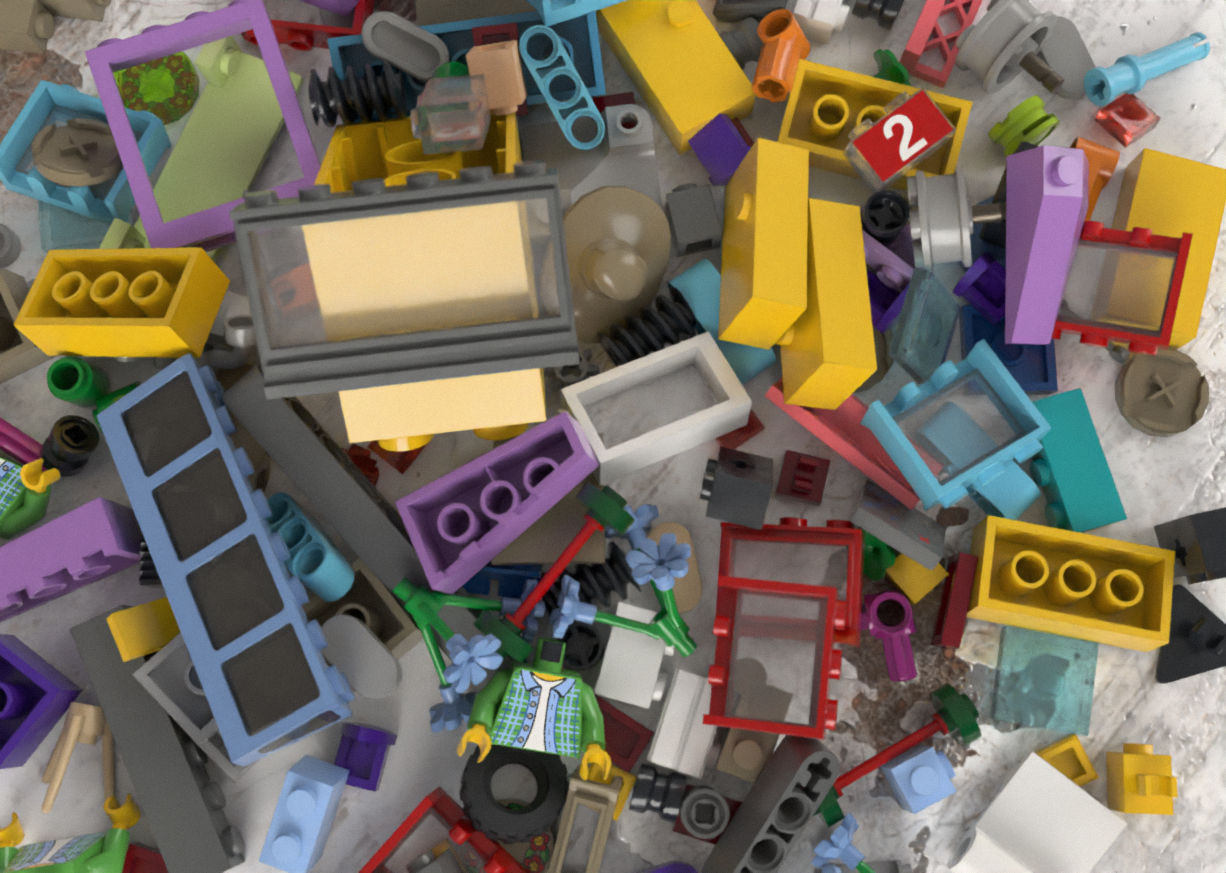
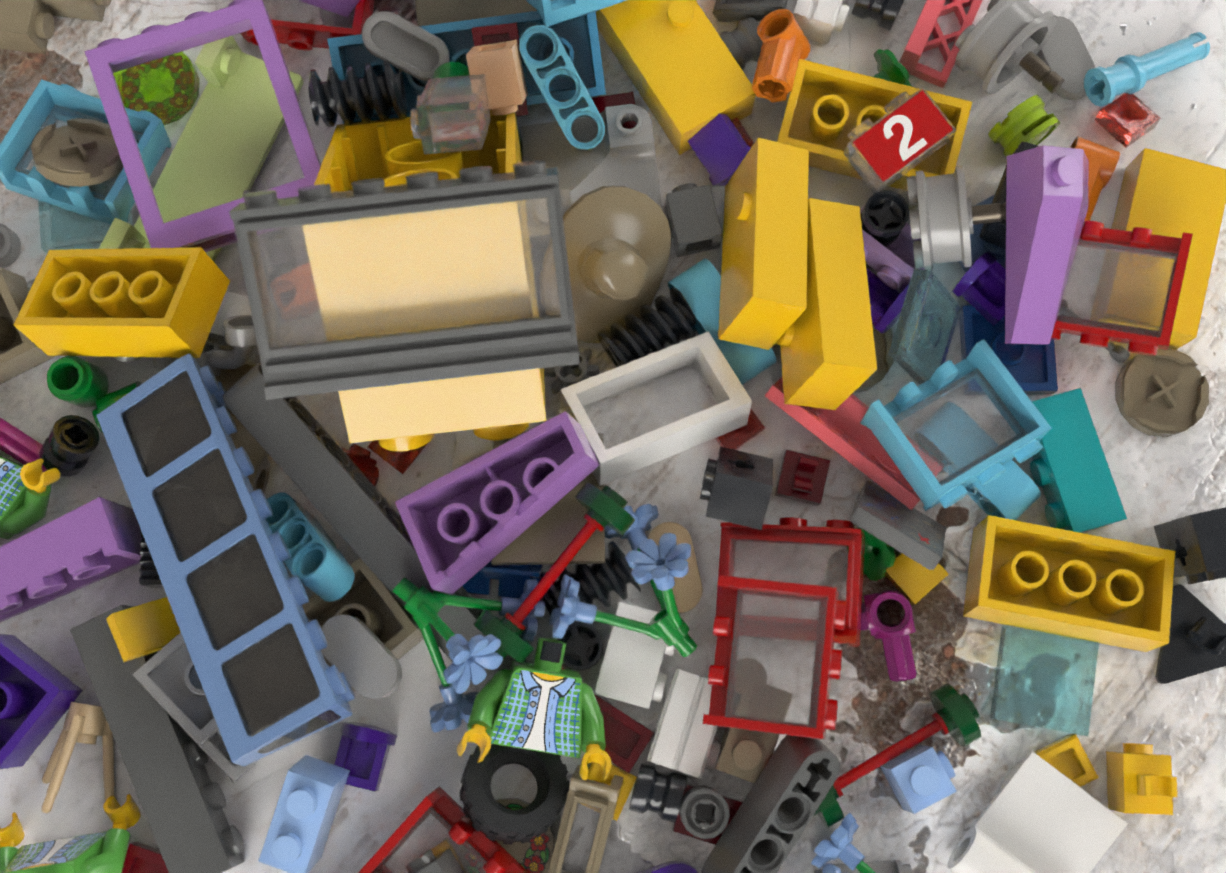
(954, 601): dark red tile -> none

